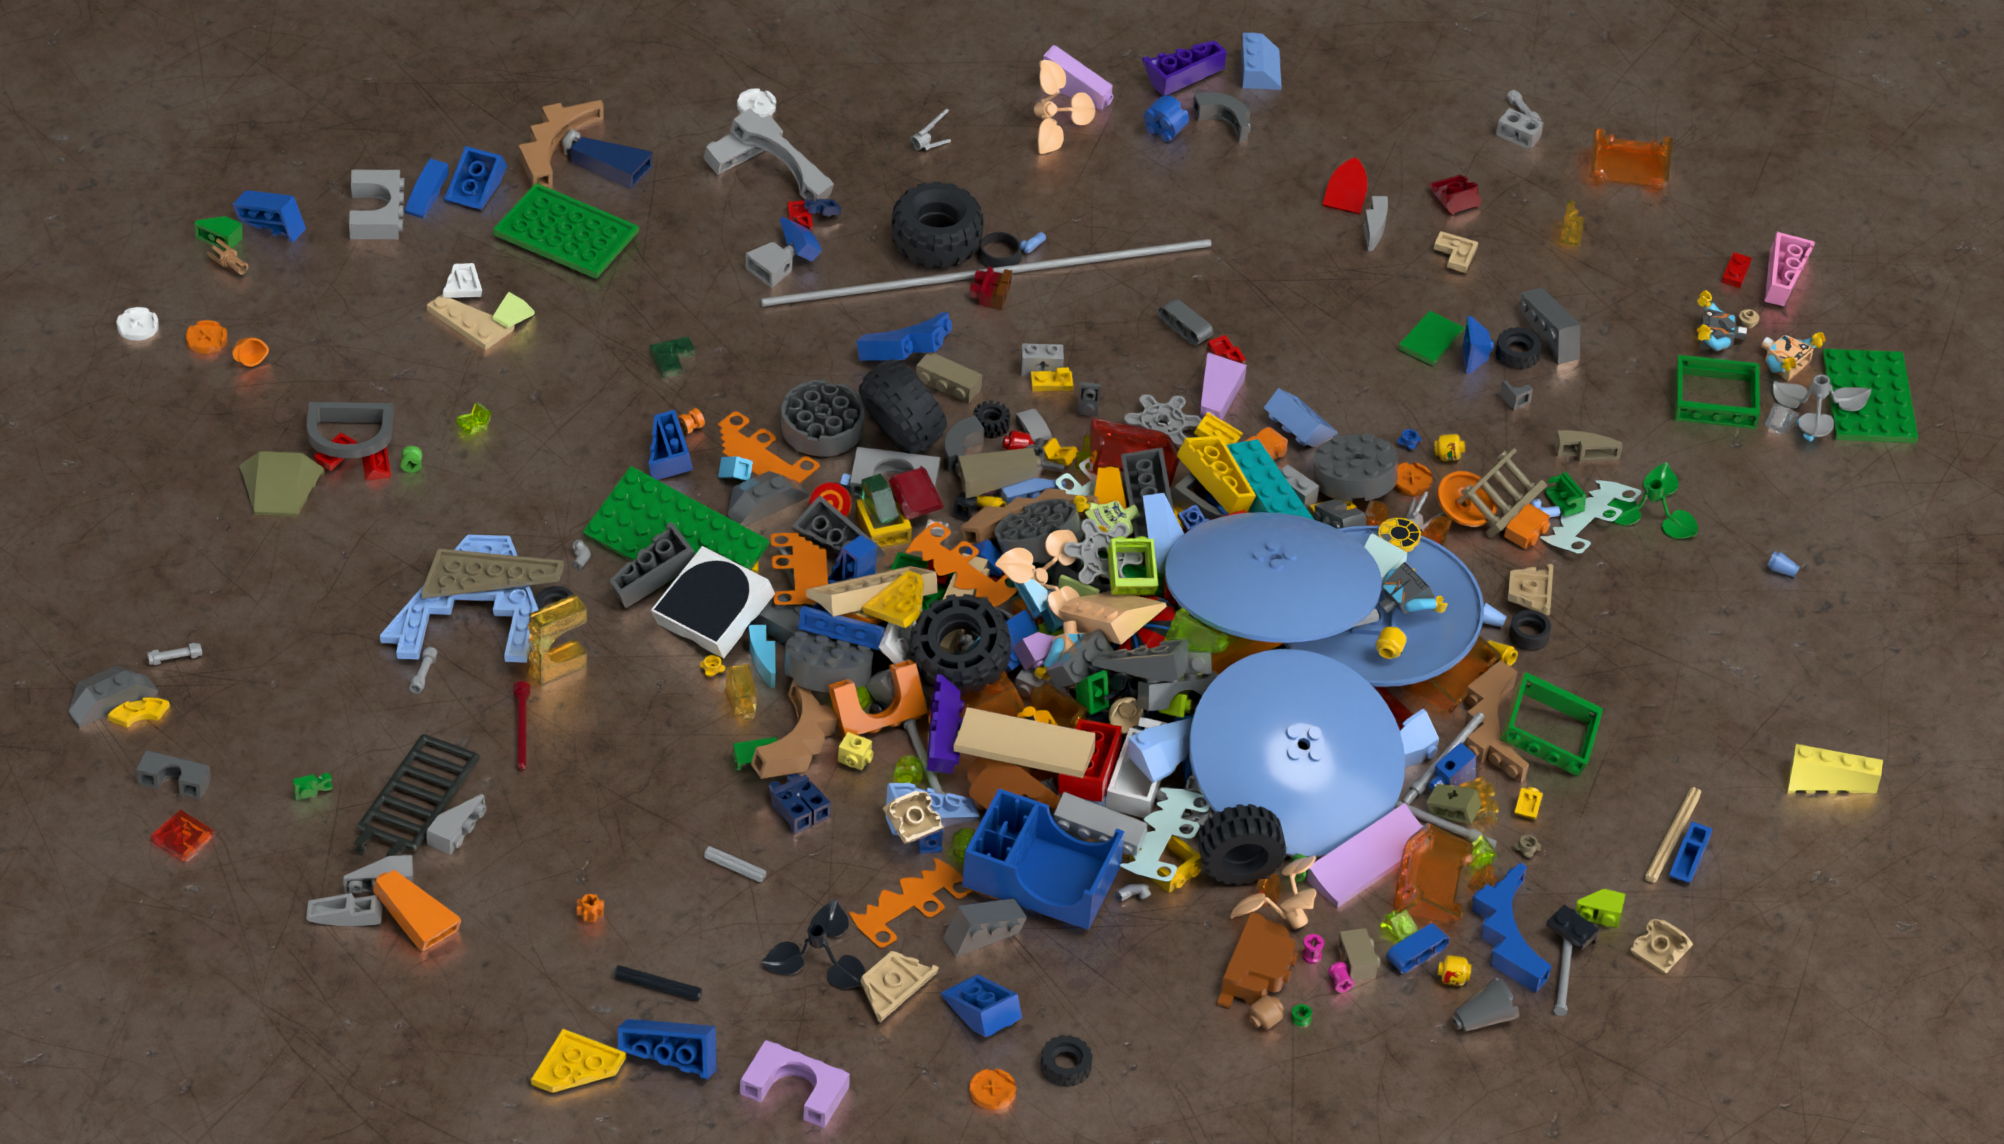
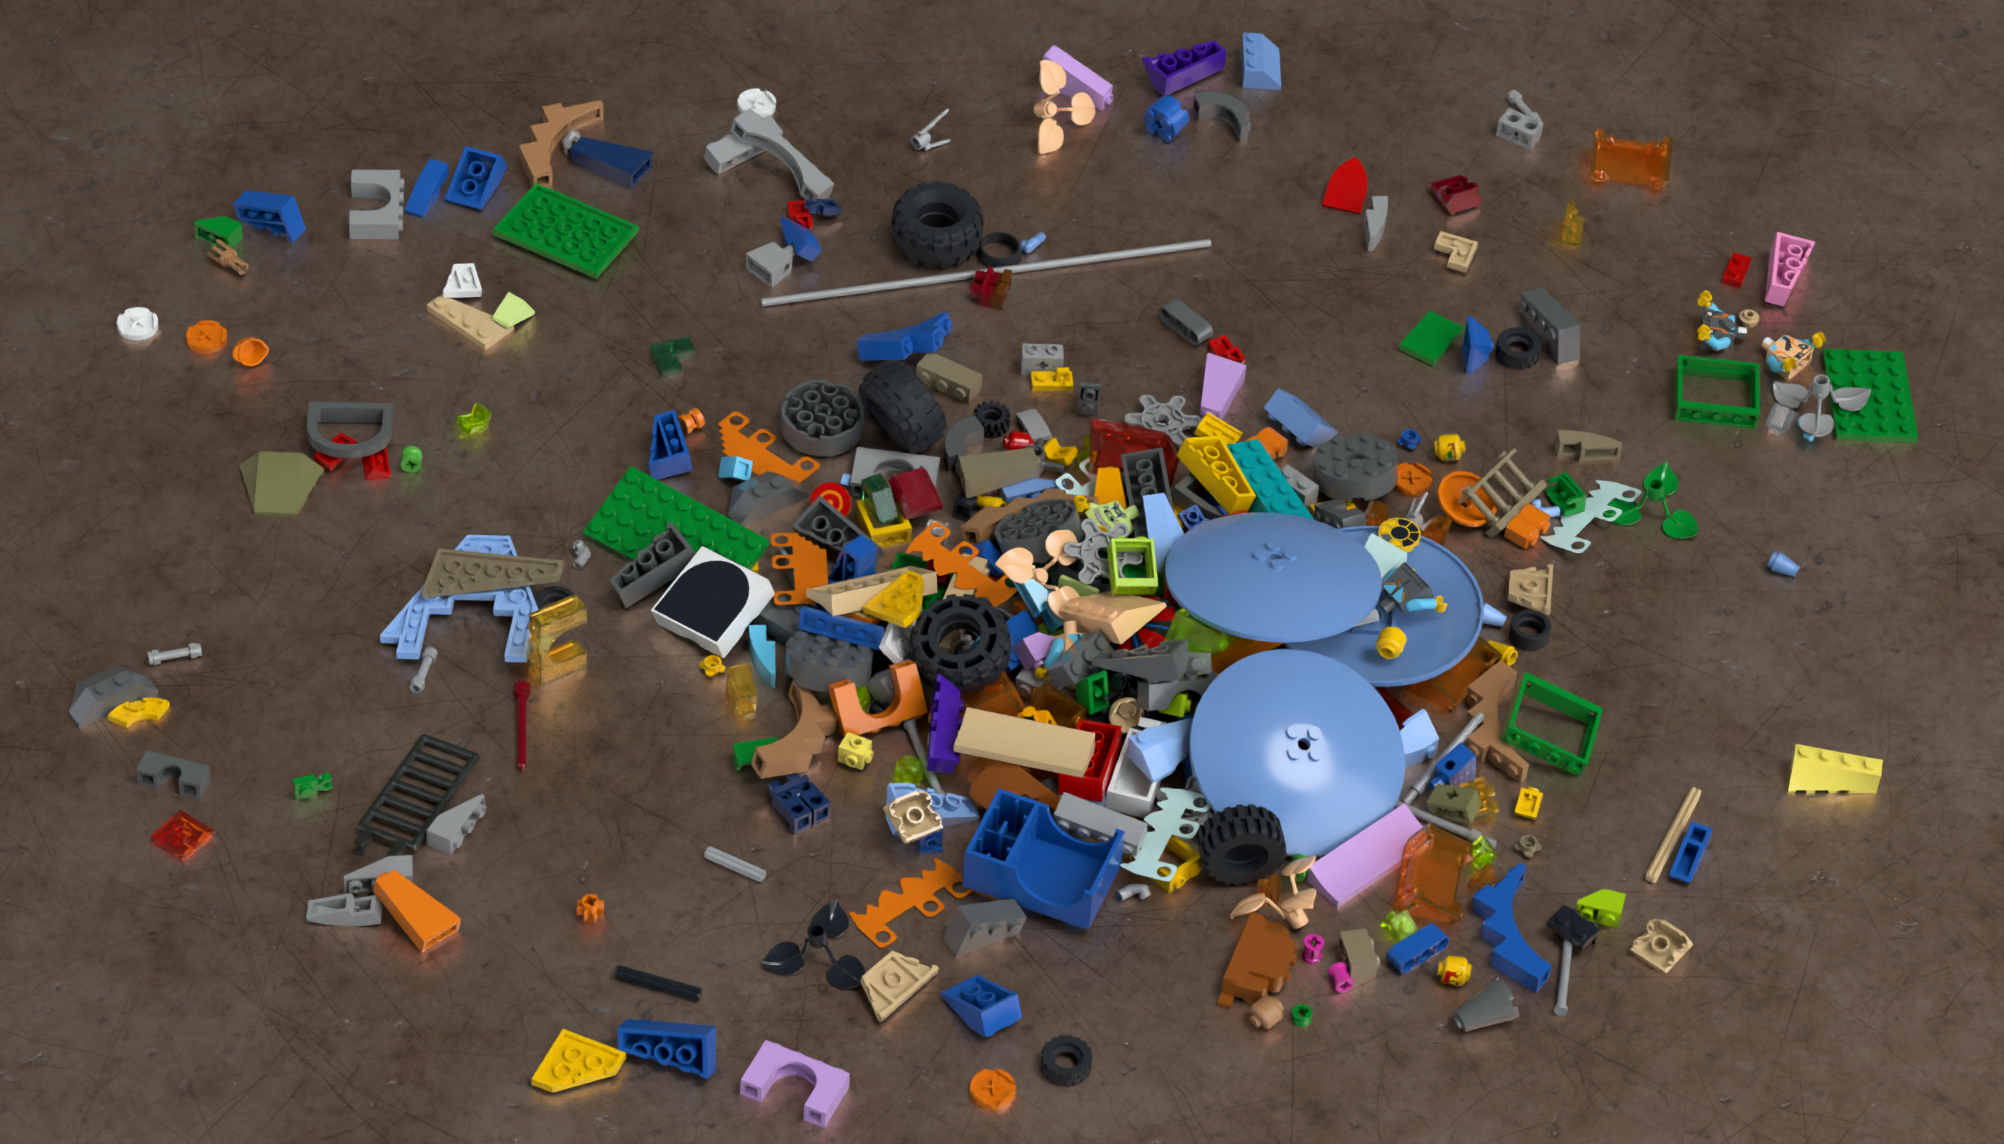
(960, 842): clear neon green head -> none
(1515, 396): dark grey panel -> none

